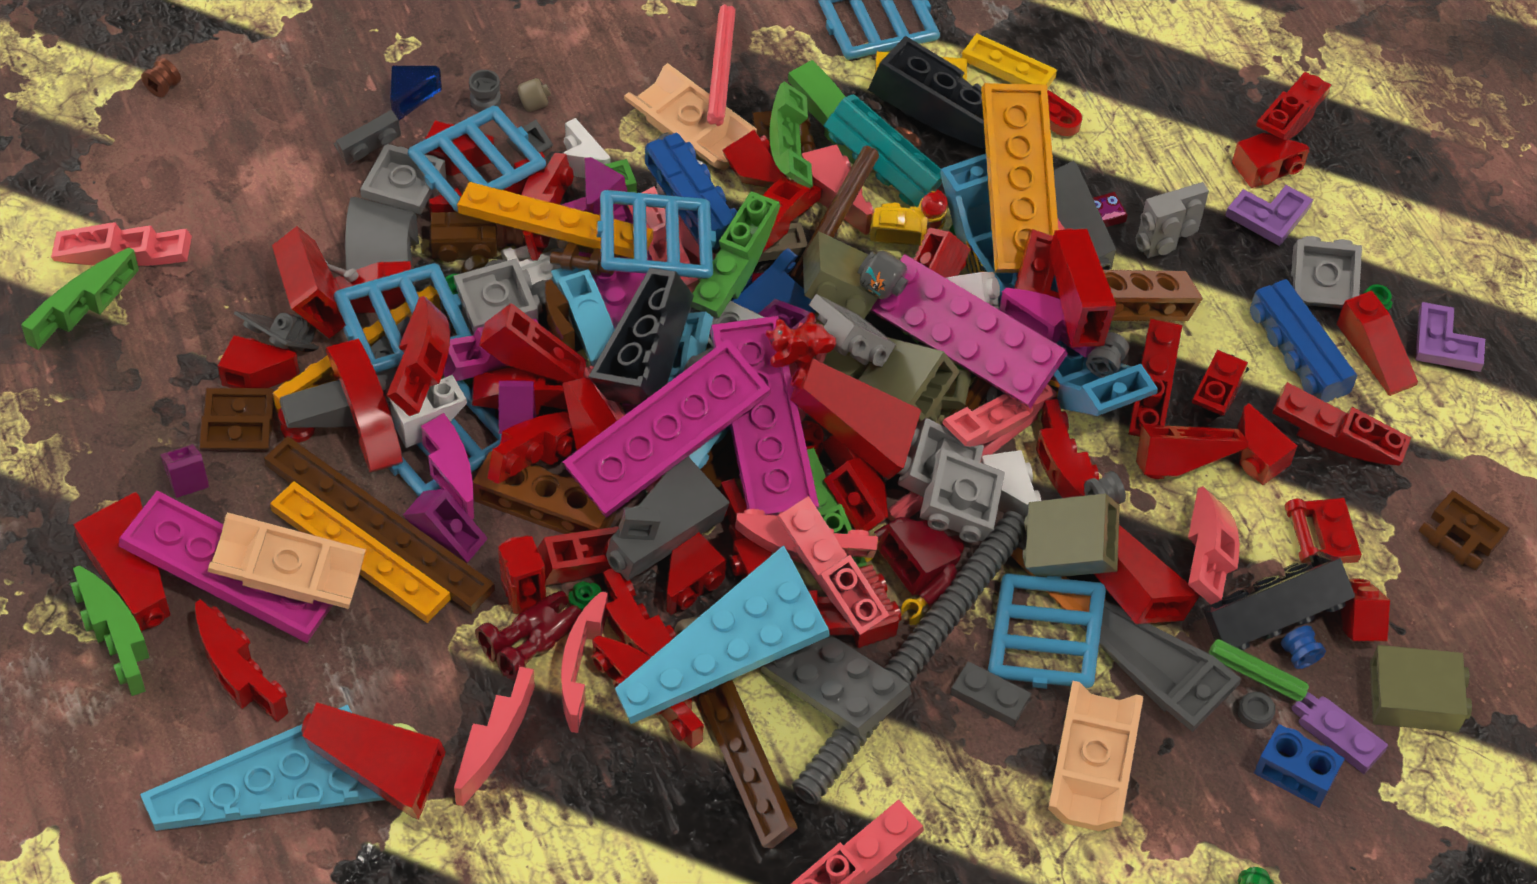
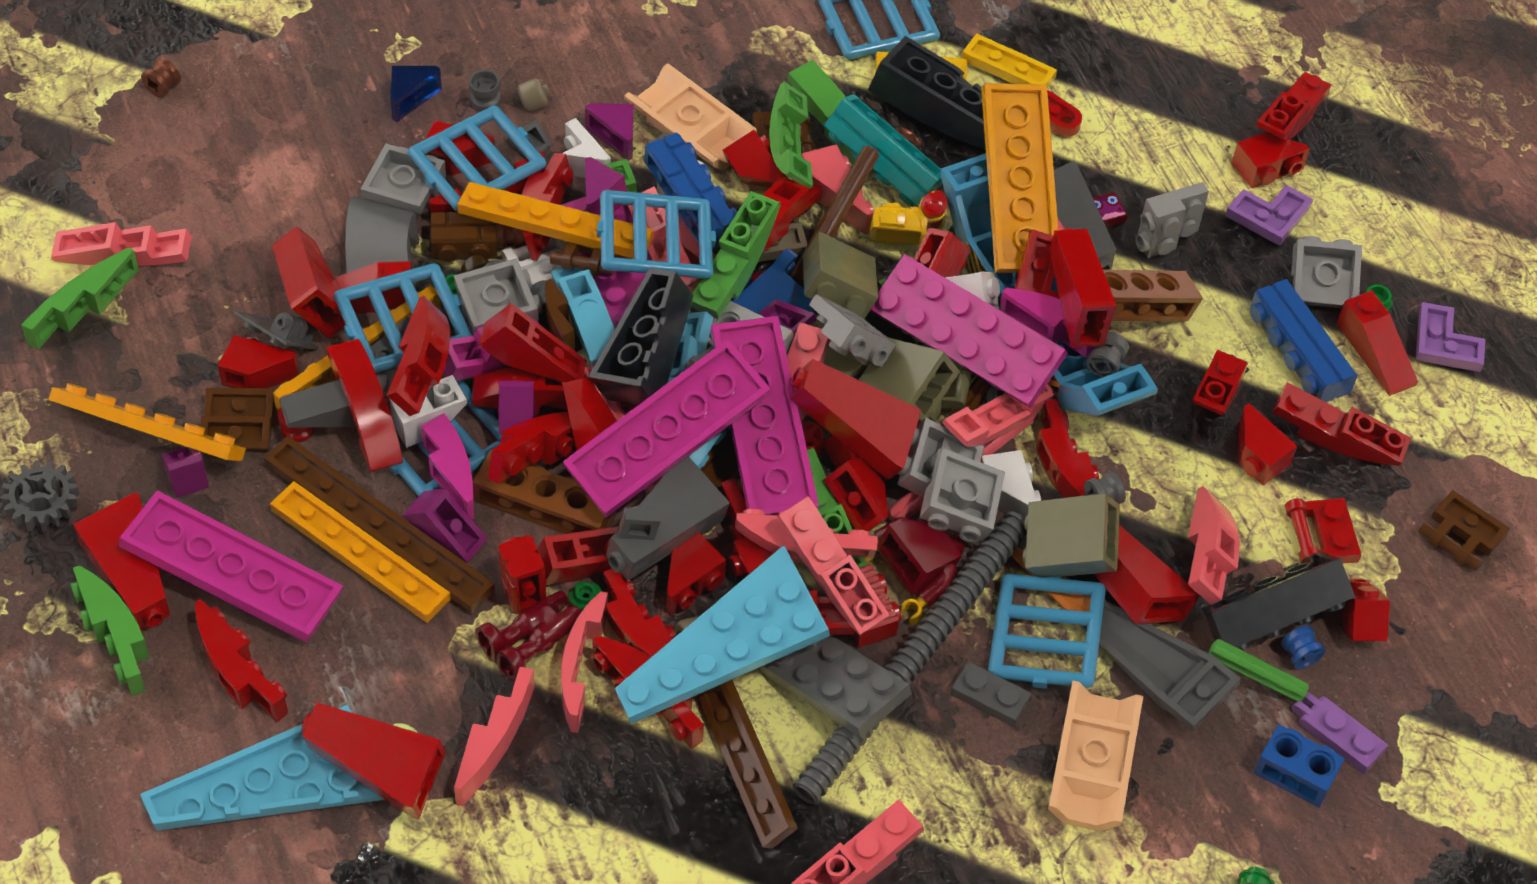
(40, 496): none -> dark grey gear
(159, 425): none -> light orange plate
(287, 561): light nougat piece -> none
(349, 275): light grey hinge -> none
(368, 137): dark grey slope -> none
(612, 125): none -> magenta slope
(721, 65): coral axle -> none
(799, 344): red animal -> none
(883, 274): dark grey head -> none
(1159, 362): red slope -> none
(1181, 449): red slope -> none
(1256, 710): dark grey tile -> none
(1419, 688): olive brick -> none

